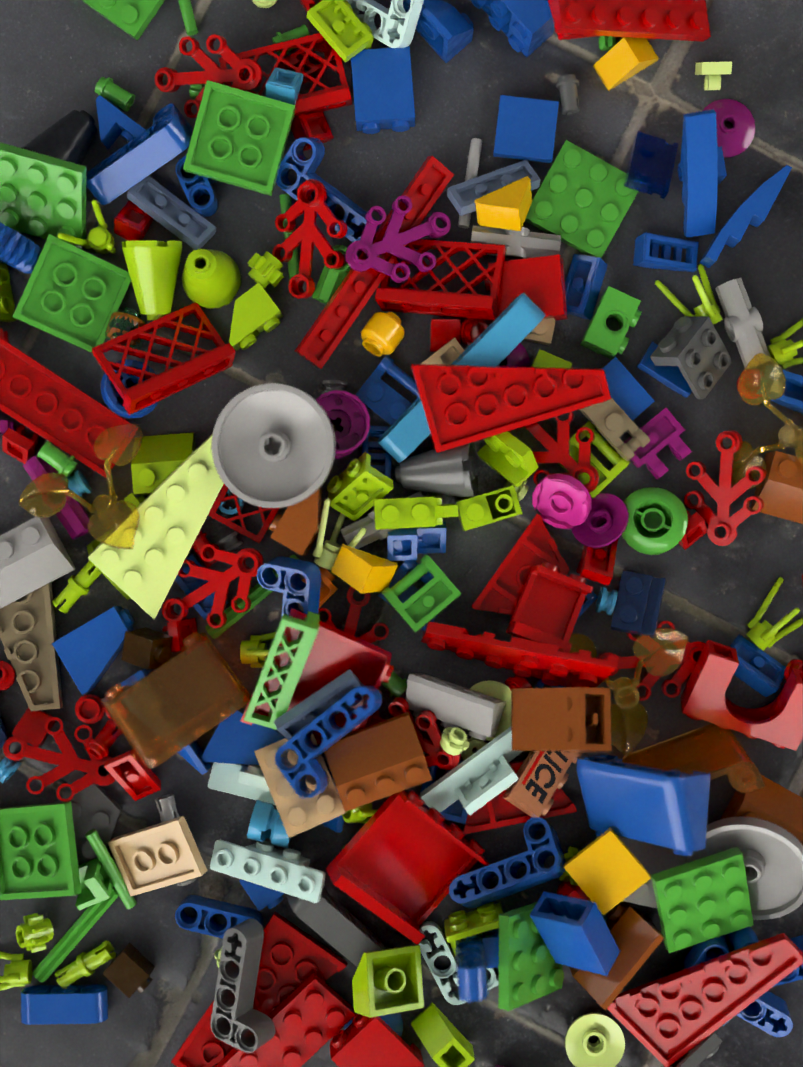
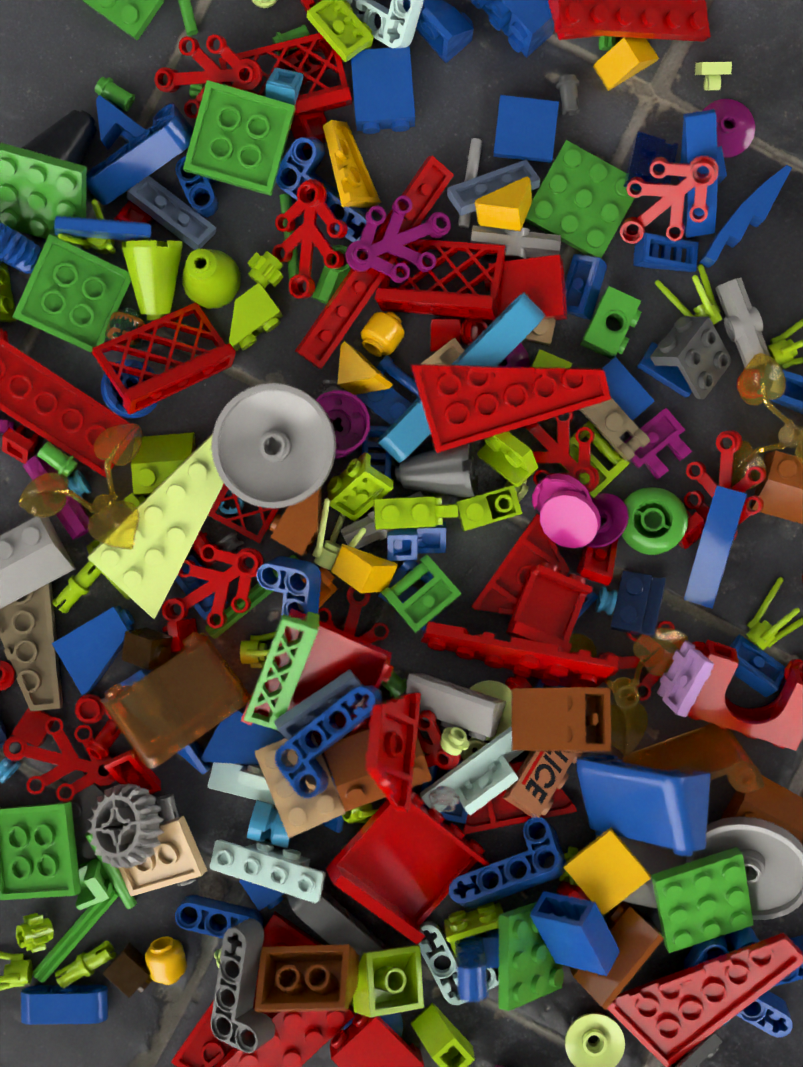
(102, 228): none -> blue tile
(124, 844): none -> light grey gear
(166, 960): none -> yellow head
(306, 978): none -> dark orange slope
(349, 169): none -> yellow wing
(358, 374): none -> yellow slope
(393, 747): none -> red wing
(444, 799): none -> clear plate
(570, 519): none -> tile
(671, 195): none -> plant
(684, 679): none -> lavender plate
(715, 546): none -> slope

